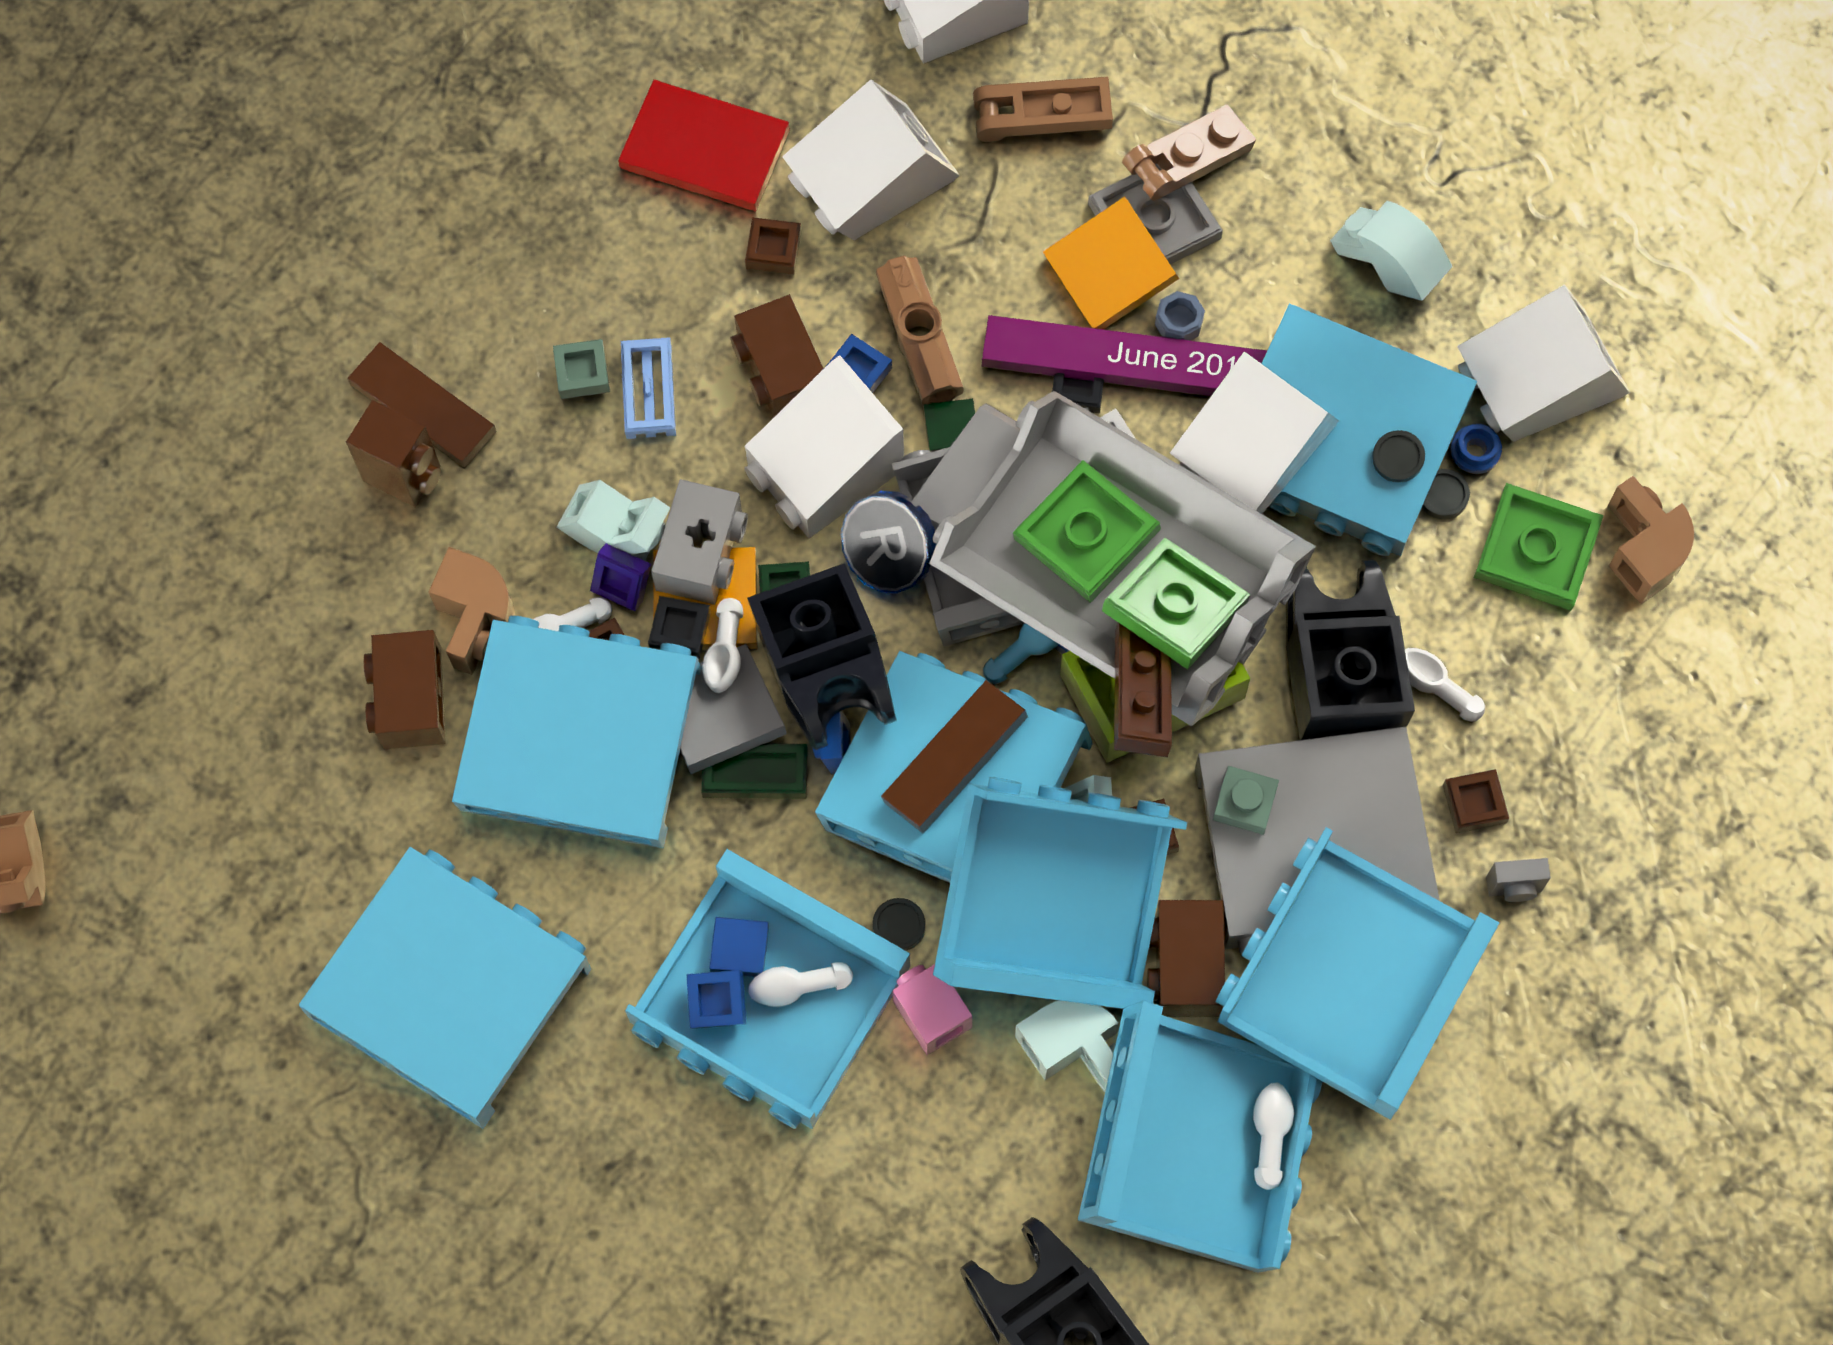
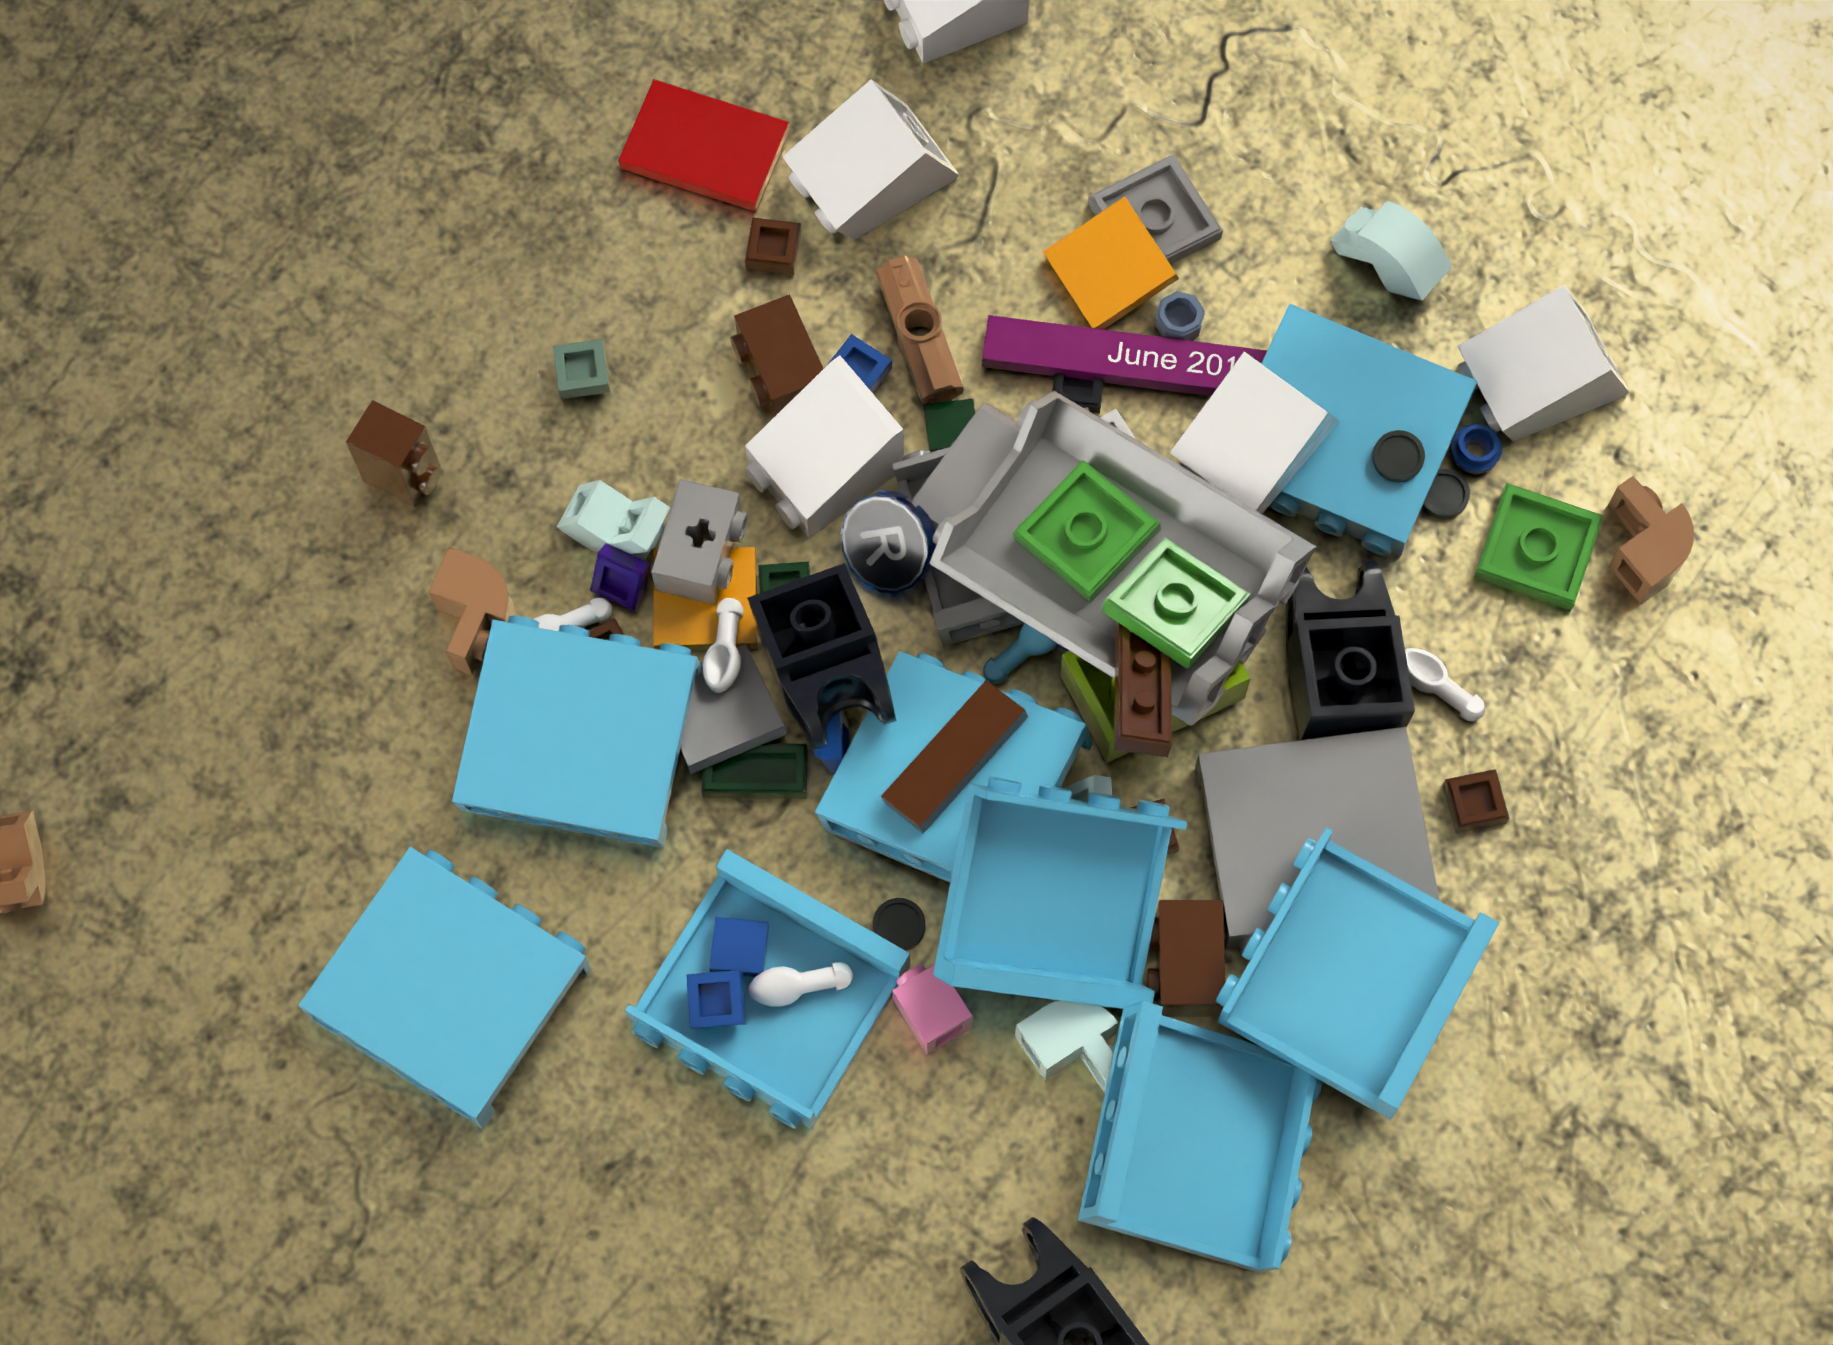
(403, 388): reddish brown tile -> none
(405, 689): reddish brown brick -> none
(649, 425): light blue tile -> none
(680, 624): black tile -> none
(1043, 107): medium nougat plate -> none
(1189, 152): plate -> none
(1245, 800): sand green plate -> none
(1273, 1120): white piece -> none
(1518, 879): light grey plate -> none

